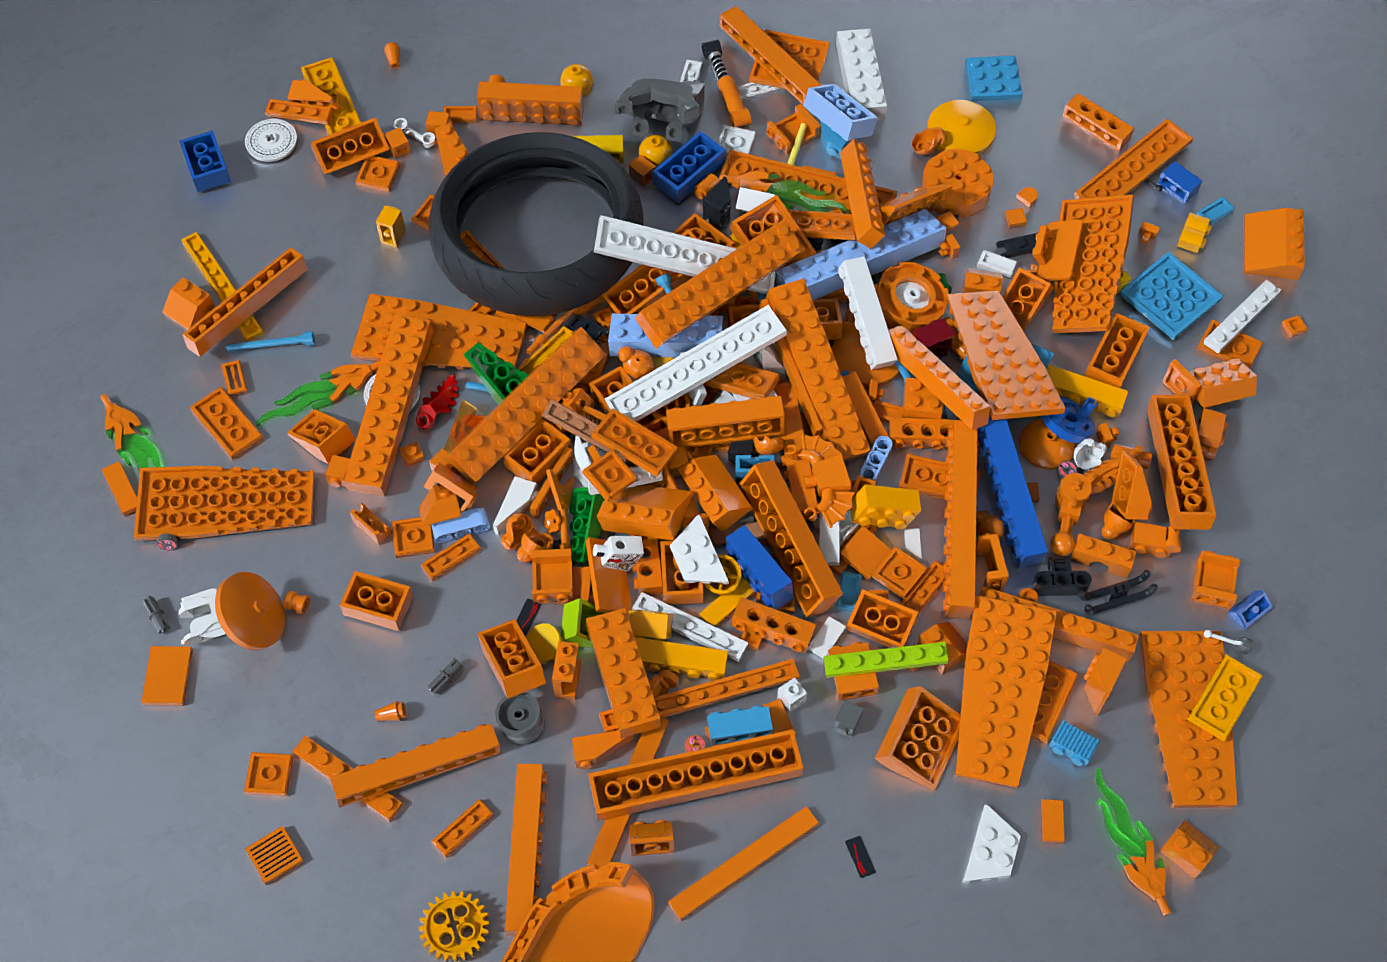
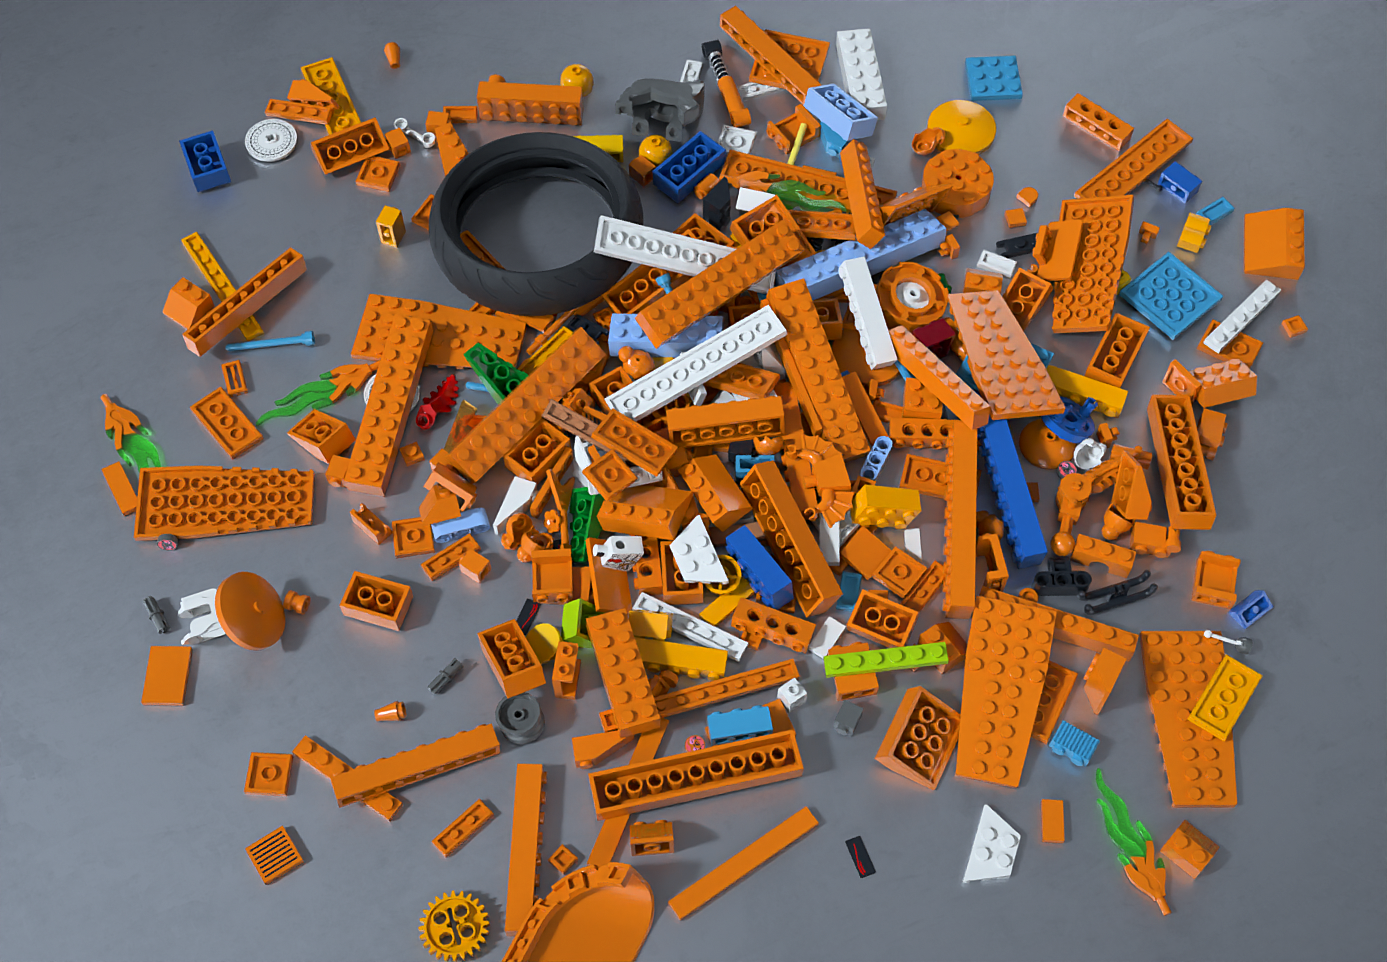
(474, 565): none -> orange brick
(563, 859): none -> orange tile

